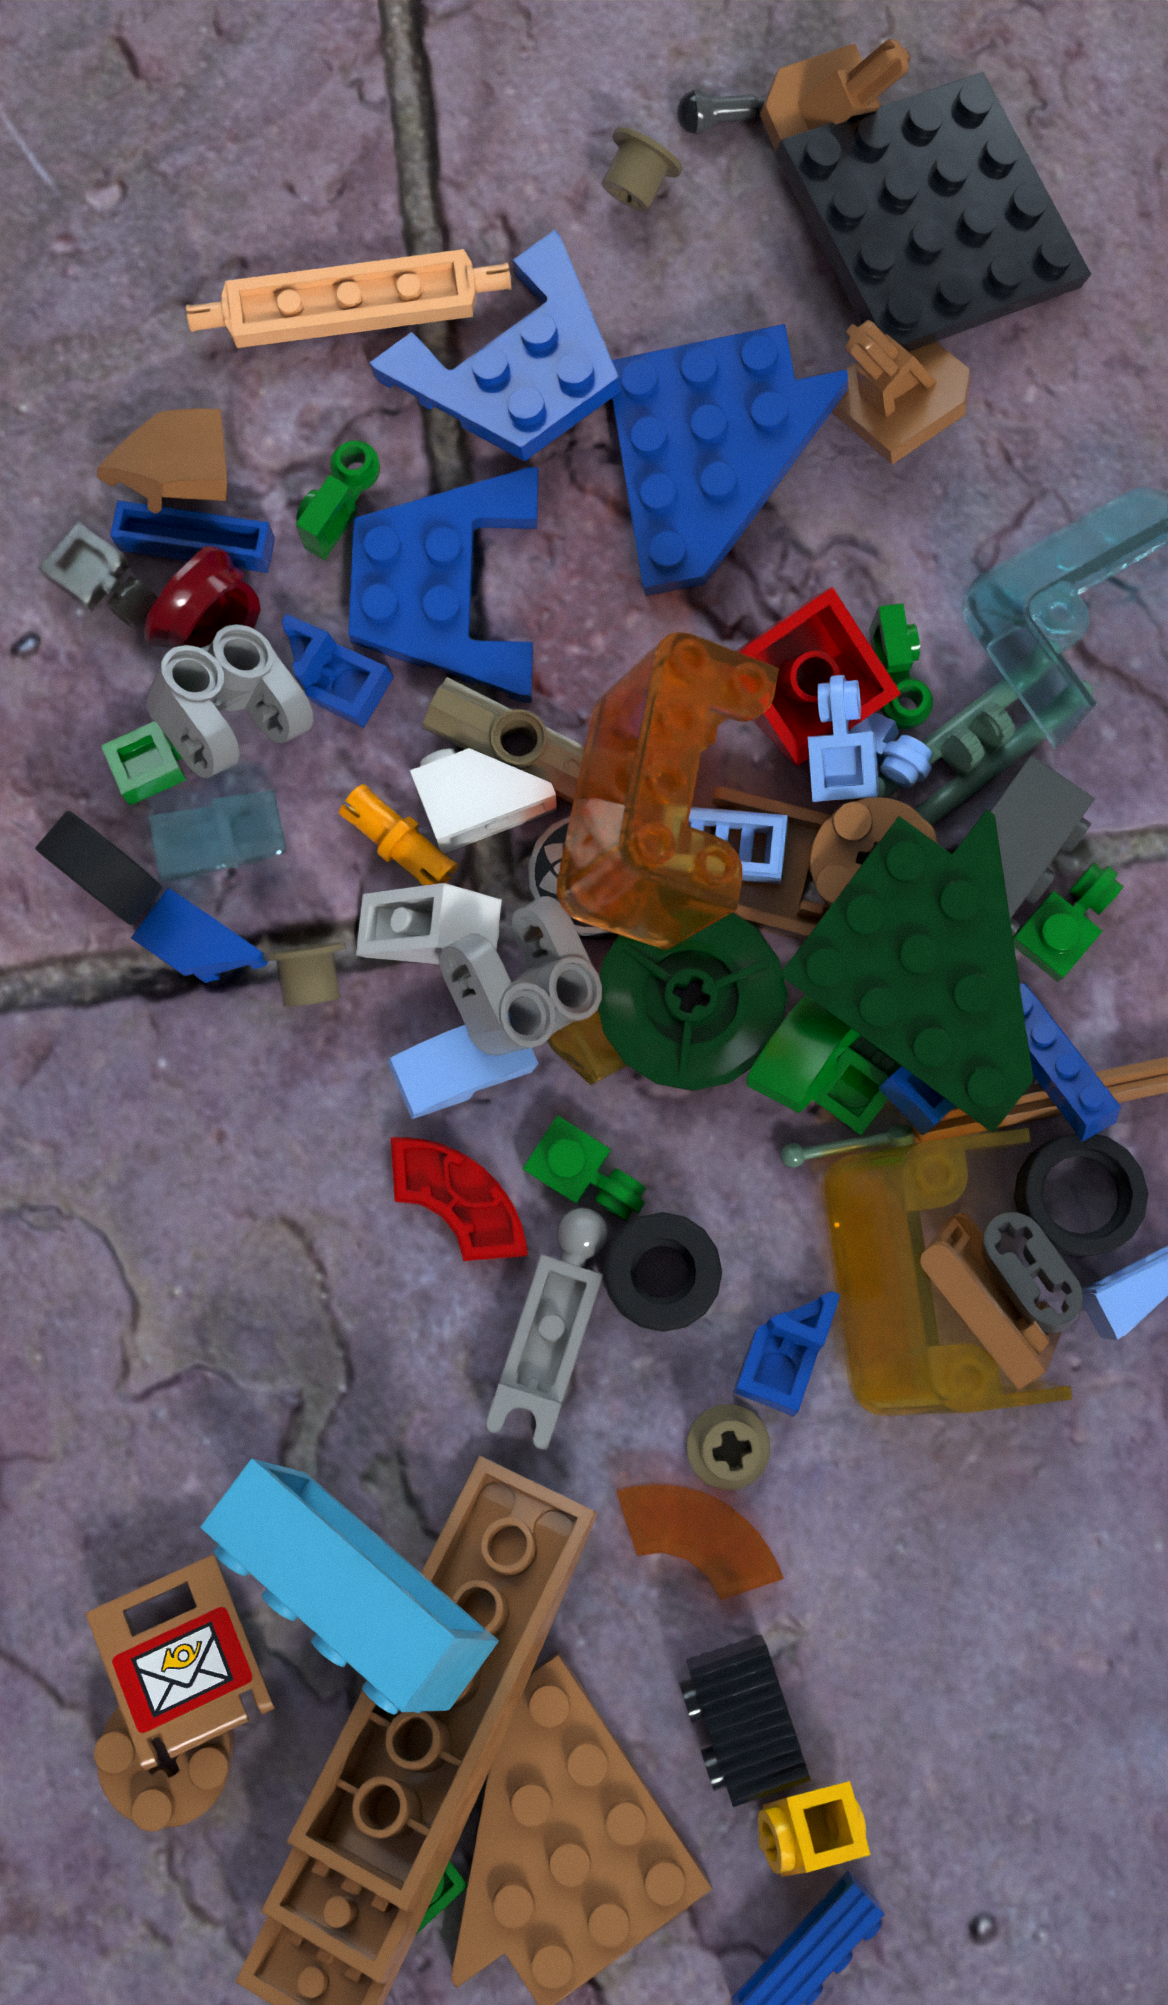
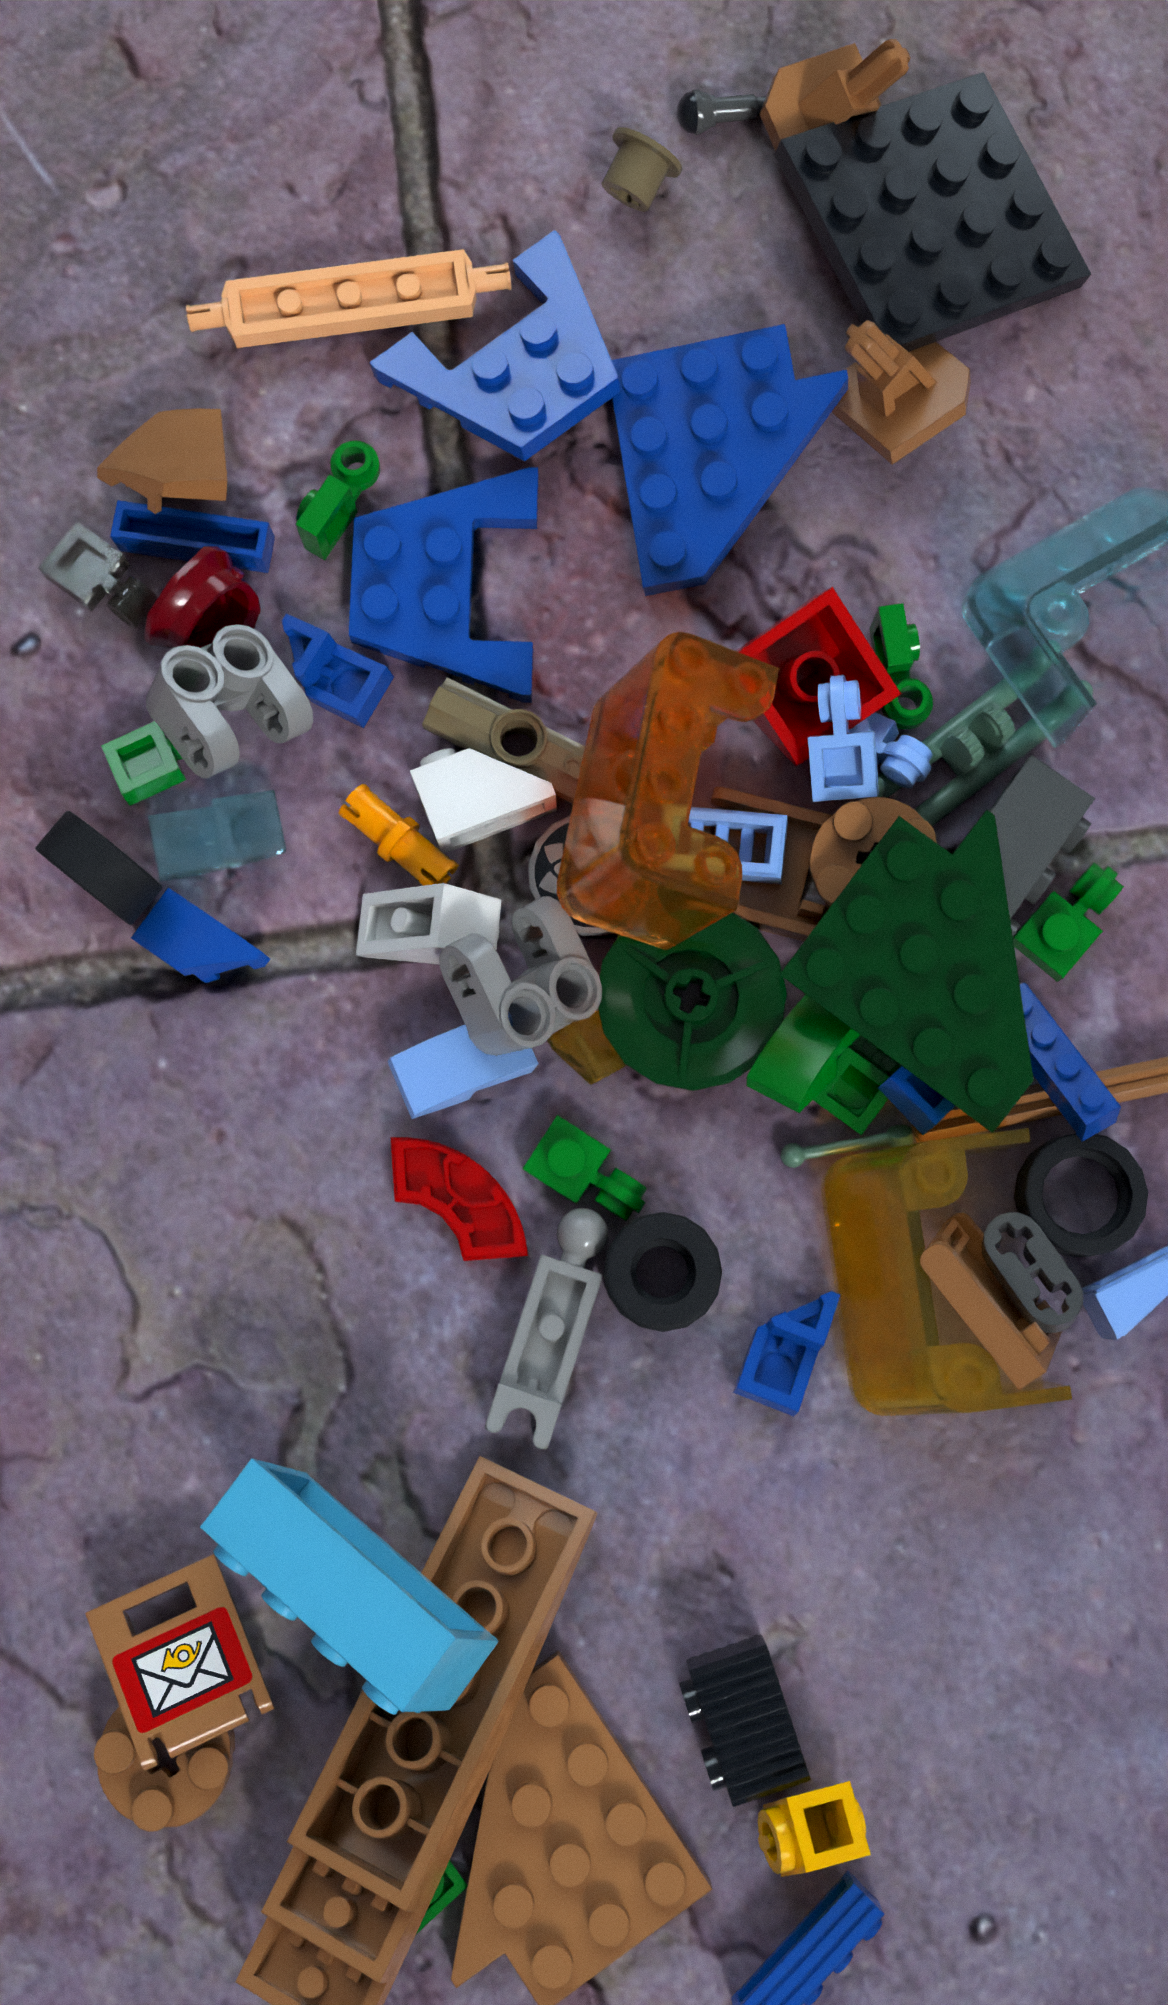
(307, 973): dark tan piece -> none
(701, 1530): clear orange tile -> none
(728, 1446): dark tan piece -> none

